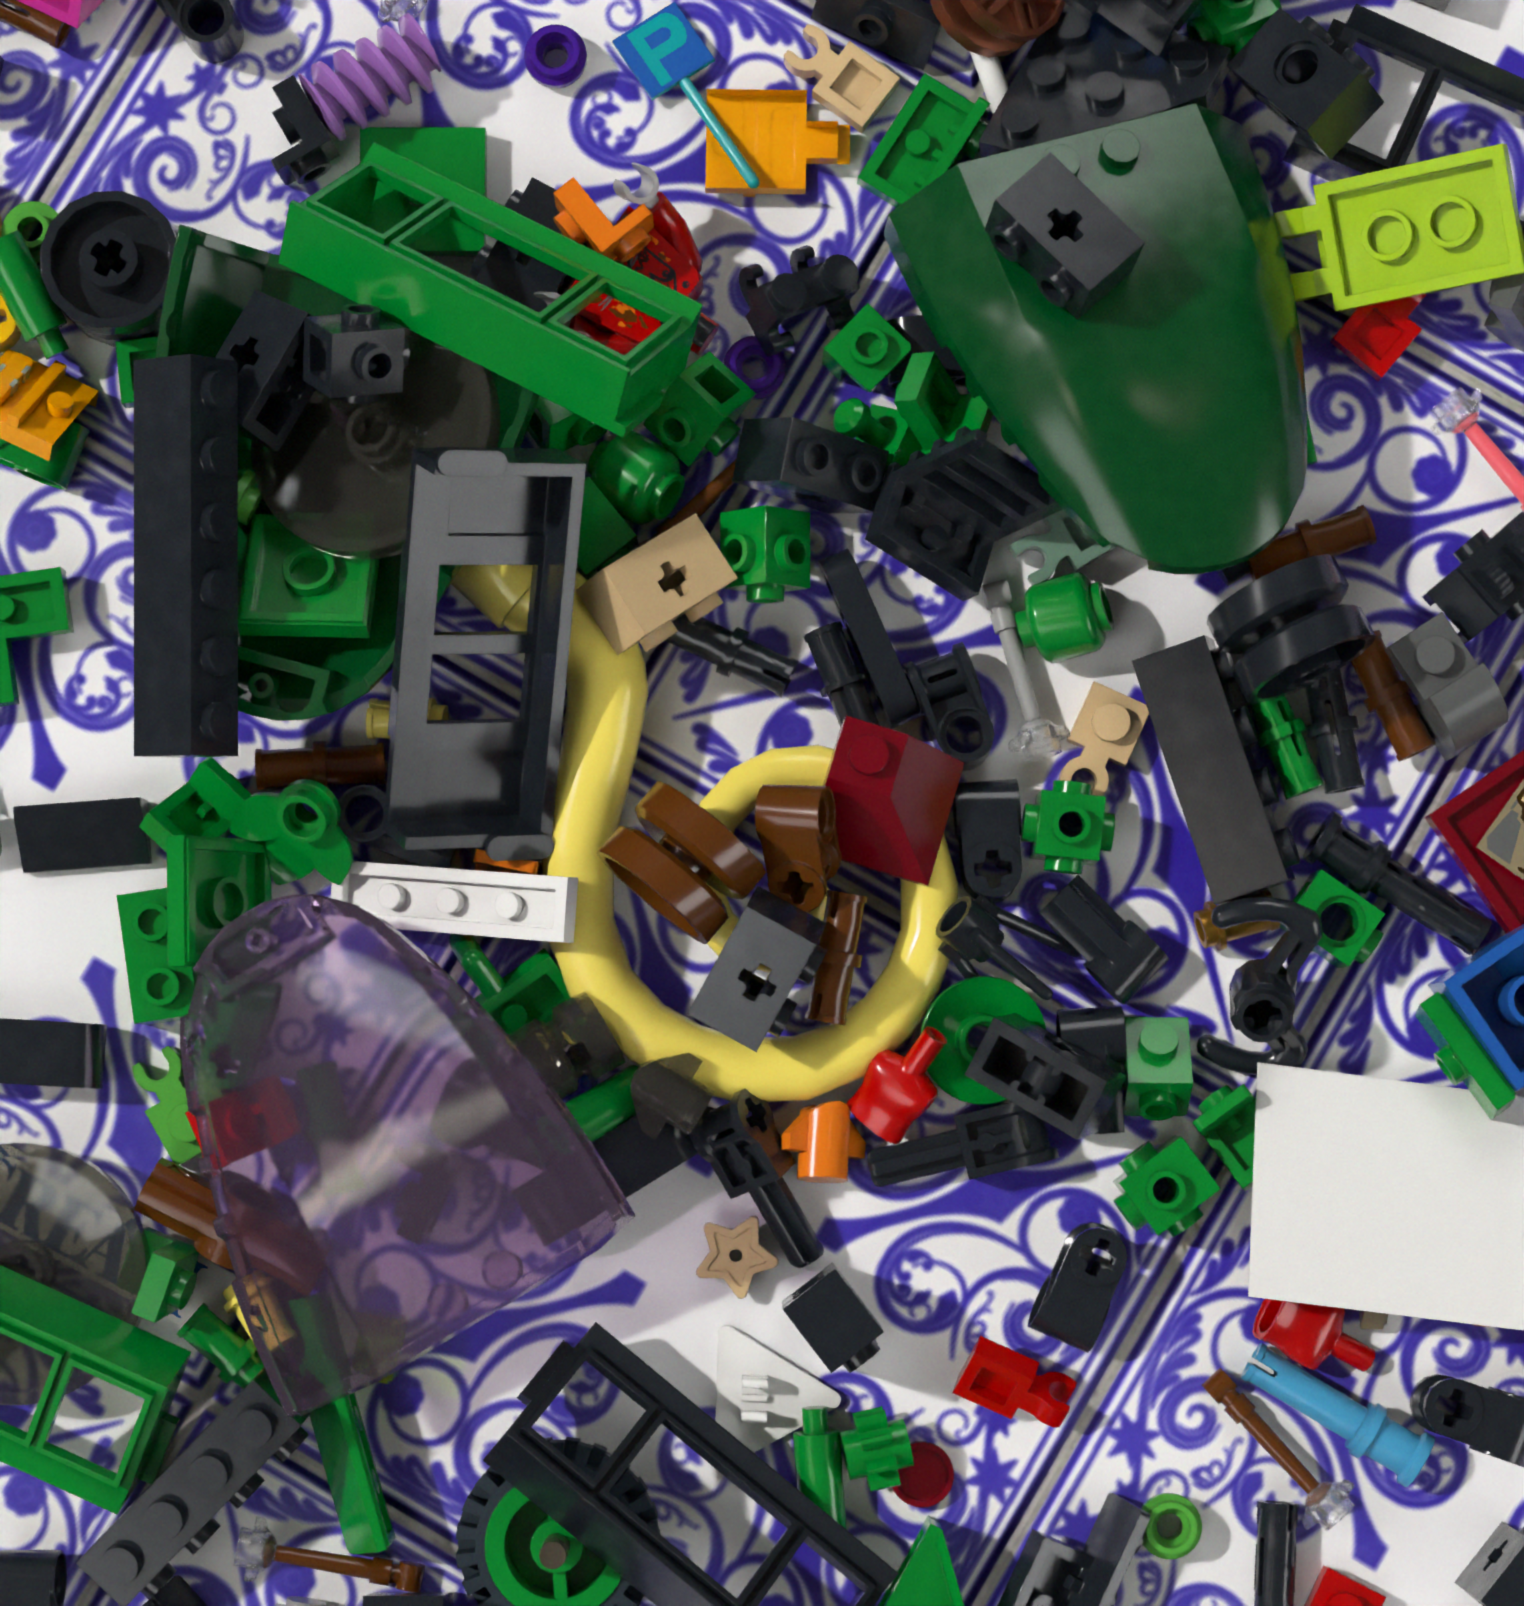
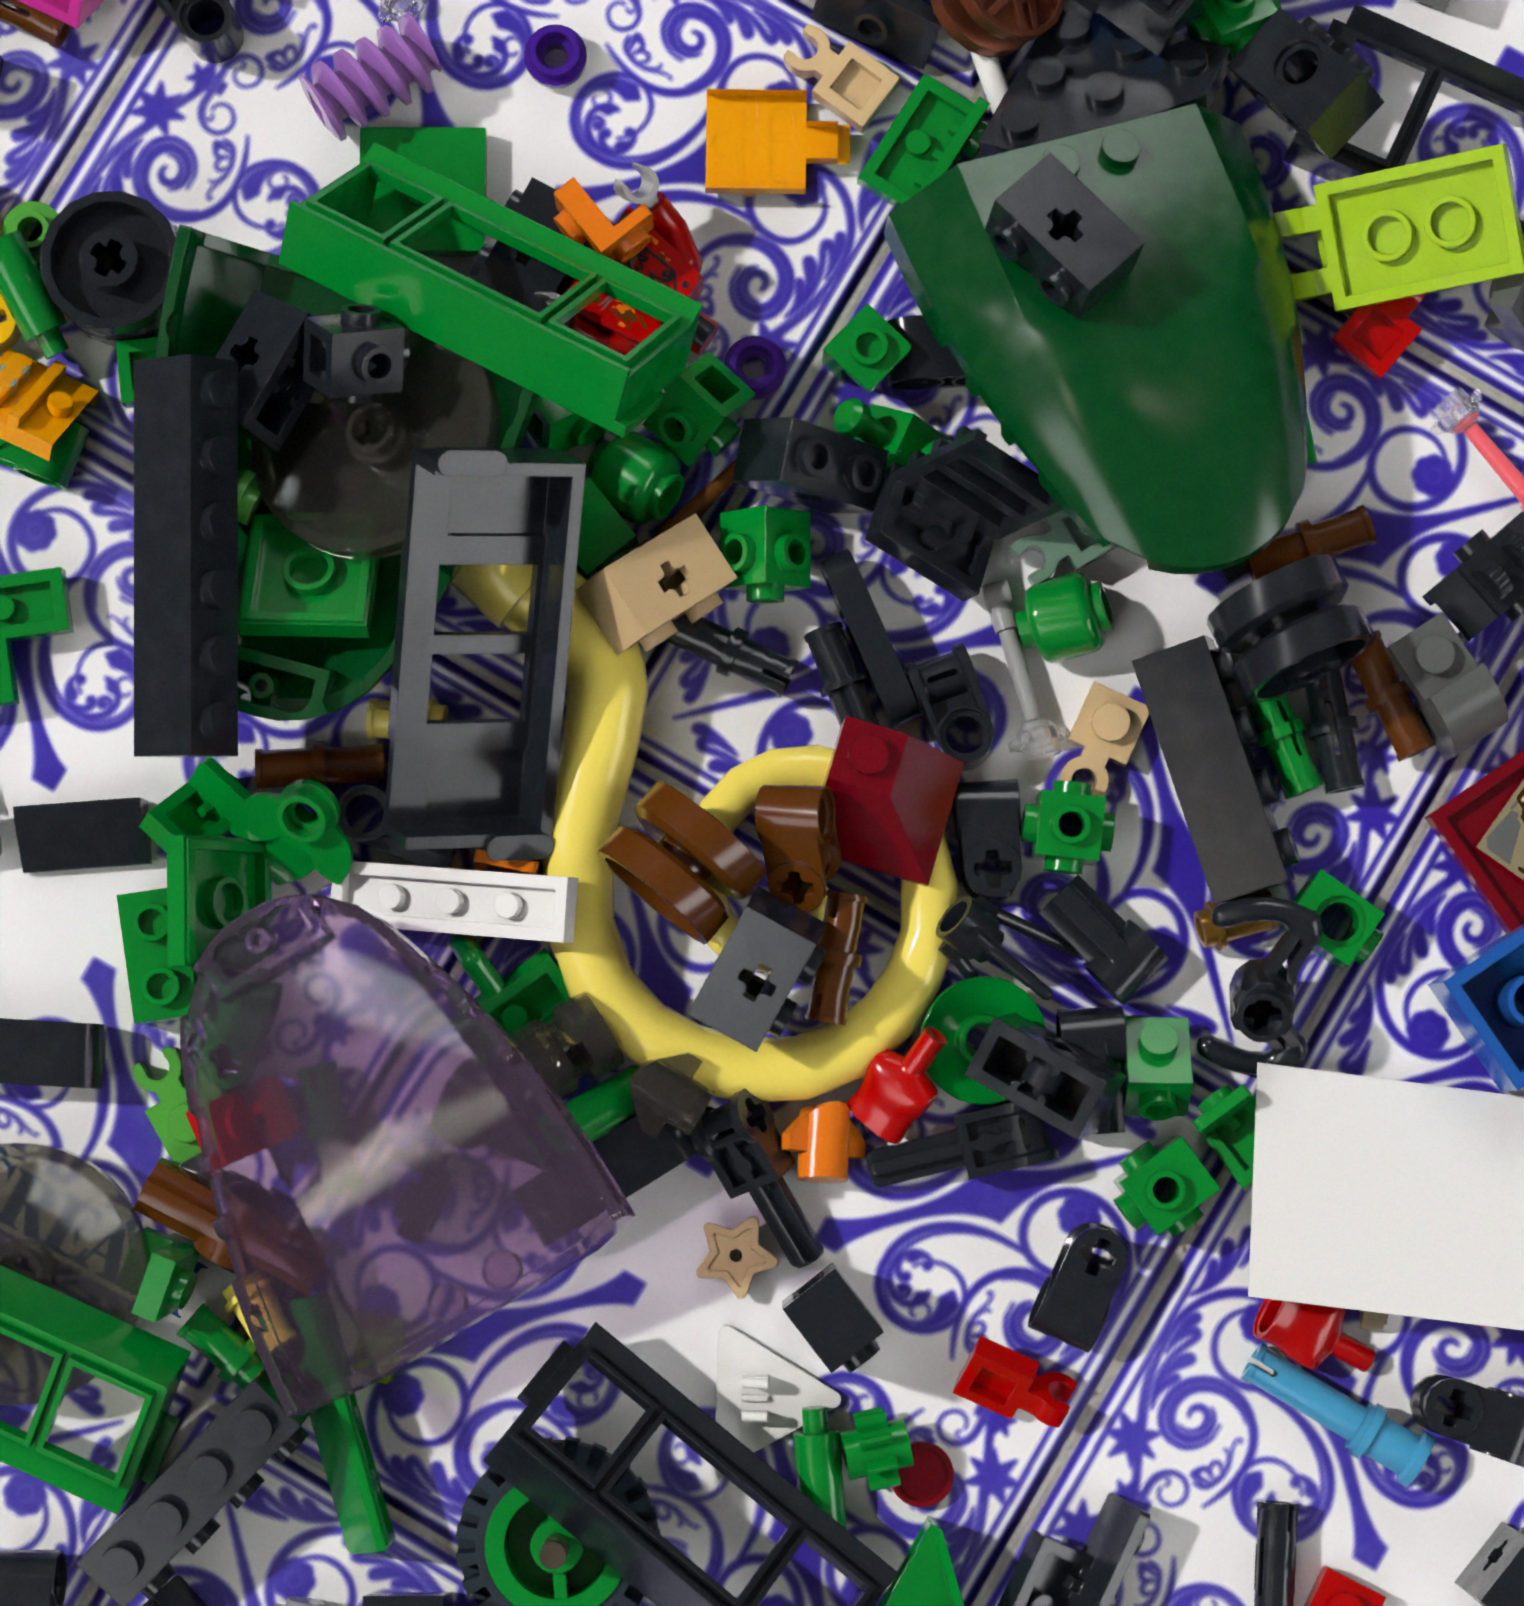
(259, 1549): reddish brown piece -> none
(300, 122): black bracket -> none
(667, 53): piece -> none
(789, 295): black piece -> none
(933, 403): green bracket -> none
(1189, 1531): bright green plate -> none
(1325, 1501): reddish brown piece -> none
(1372, 869): black pin -> none
(1463, 1057): green plate -> none

